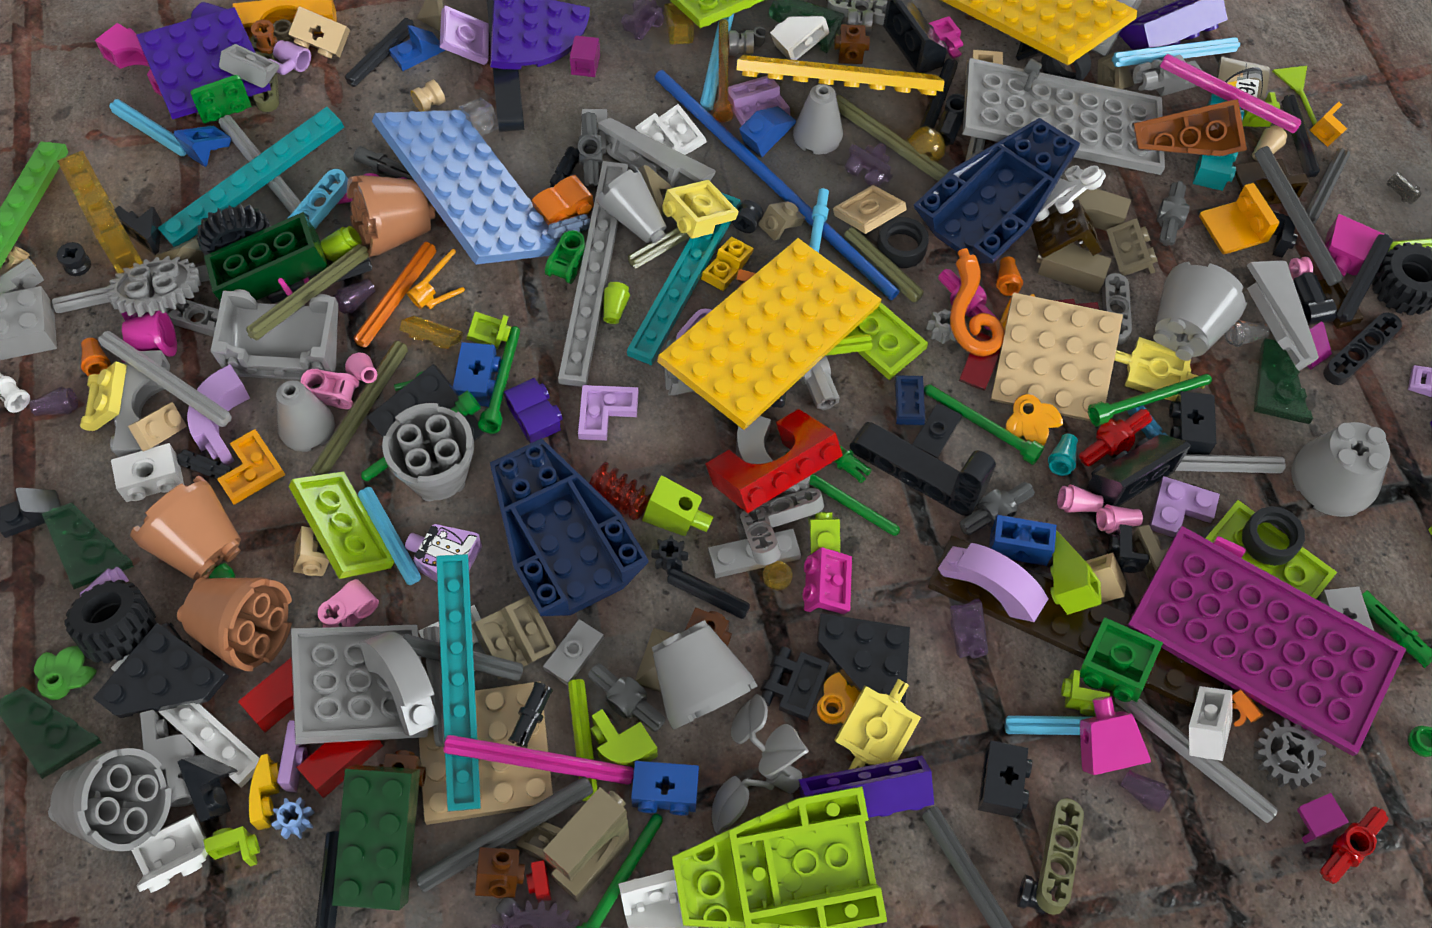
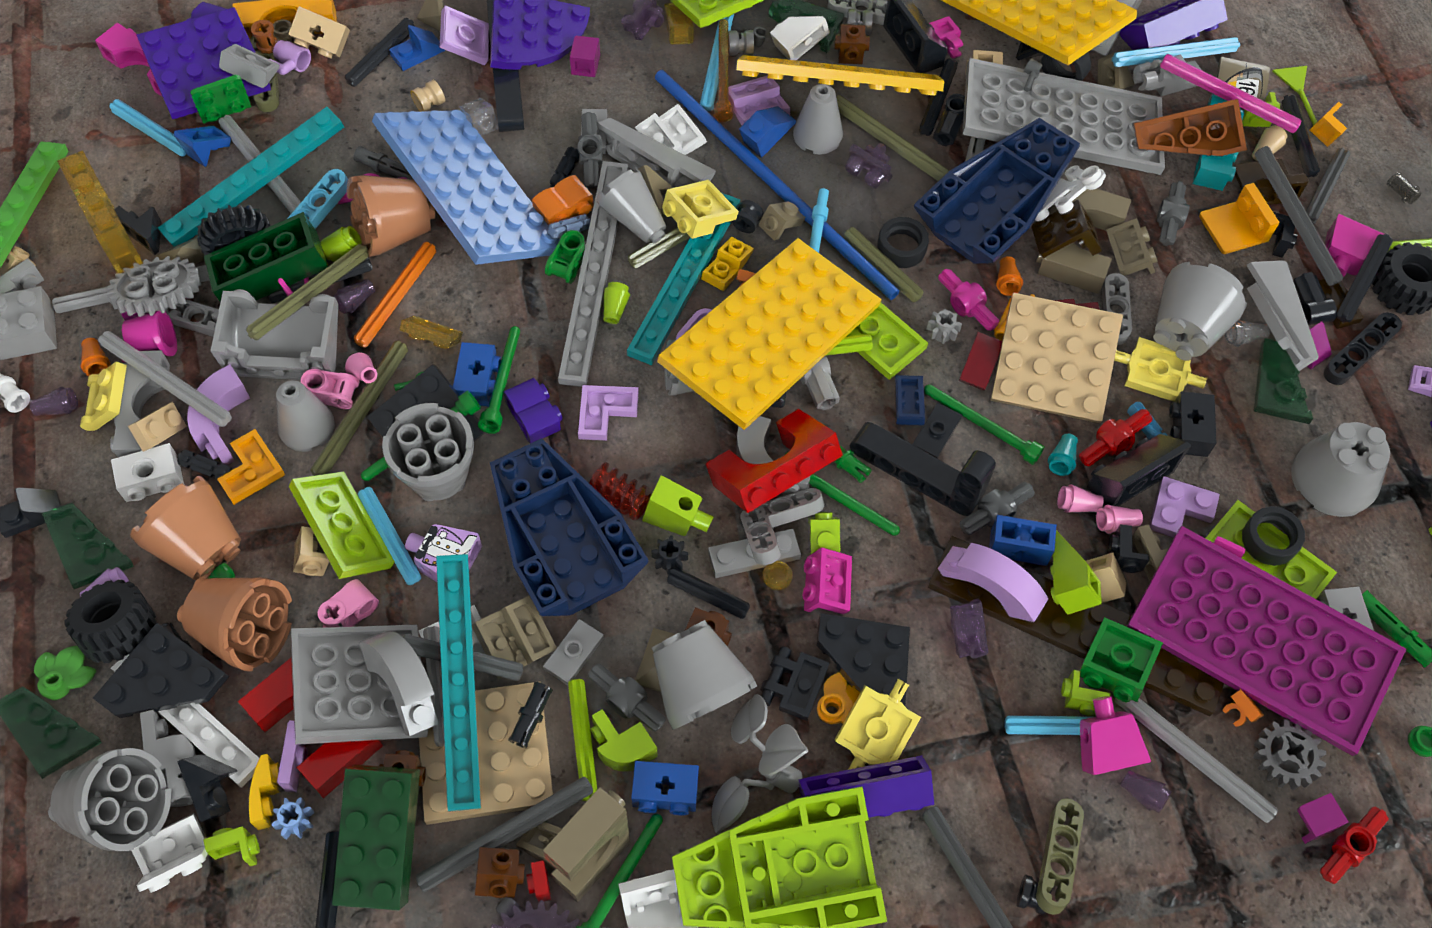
(74, 259): black wheel -> none
(423, 292): light orange plant -> none
(488, 329): lime bracket -> none
(538, 759): dark pink axle -> none
(869, 209): tan plate -> none
(928, 140): clear yellow hair -> none
(970, 278): orange plant -> none
(996, 795): black brick -> none
(1036, 423): light orange plate -> none
(1101, 412): green piece -> none
(1210, 723): white brick -> none
(1232, 463): light grey axle -> none
(1300, 266): bright pink bush -> none

